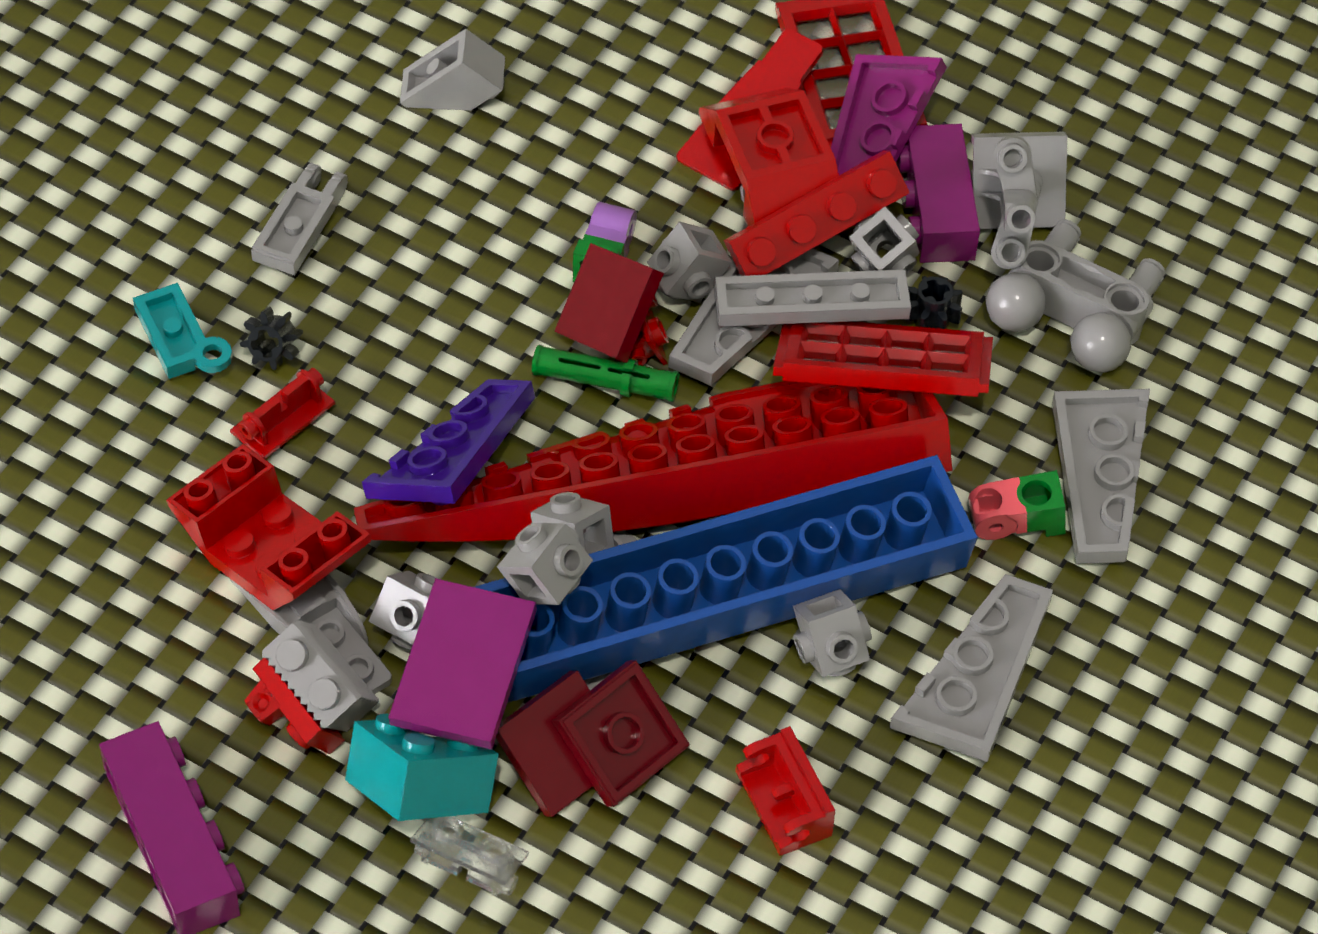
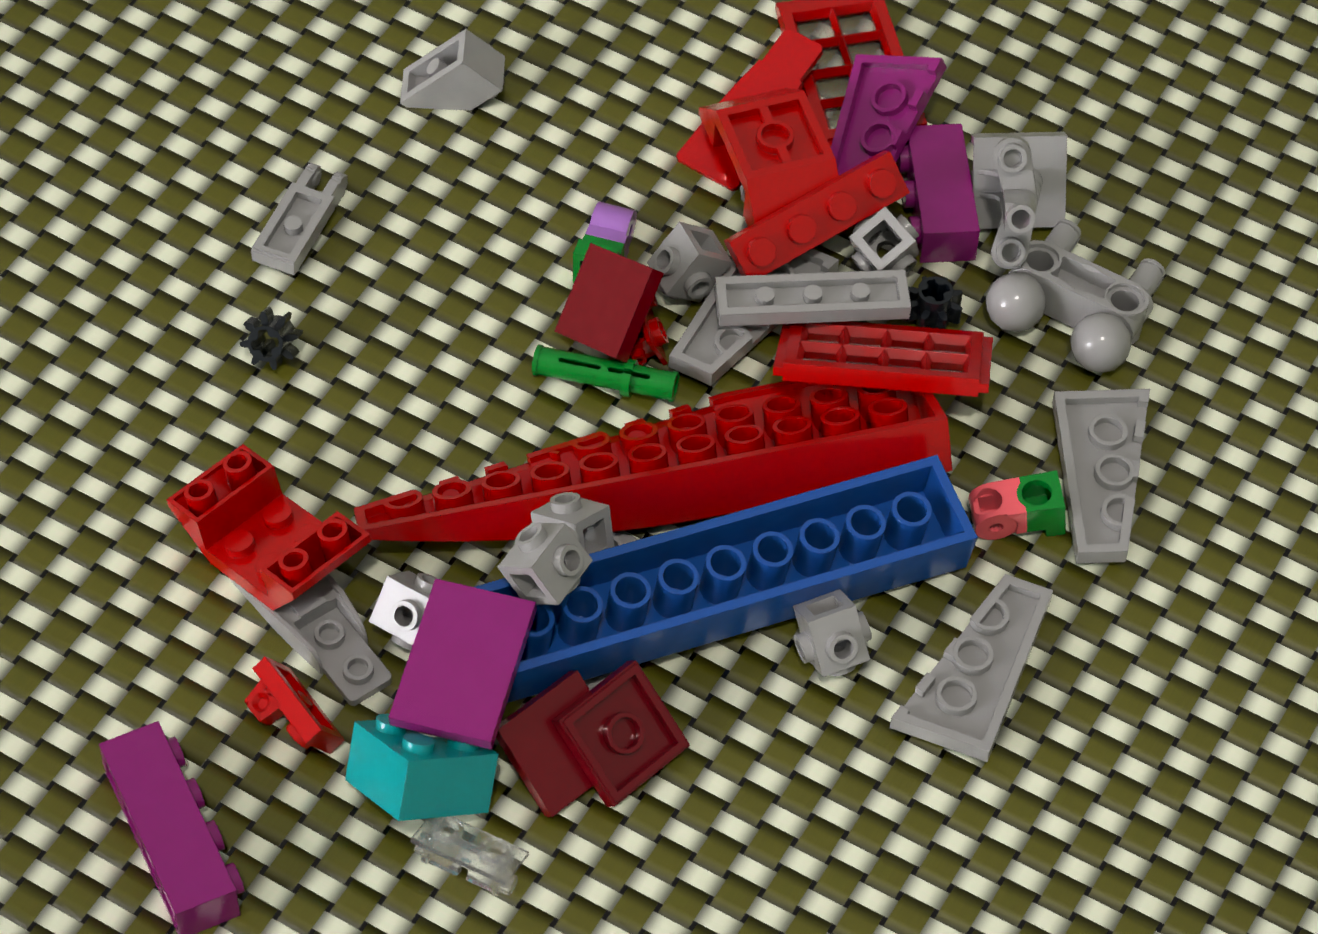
(177, 334): teal hinge -> none
(284, 414): red hinge -> none
(319, 676): light grey brick -> none
(454, 448): dark purple wing -> none
(786, 792): red hinge -> none

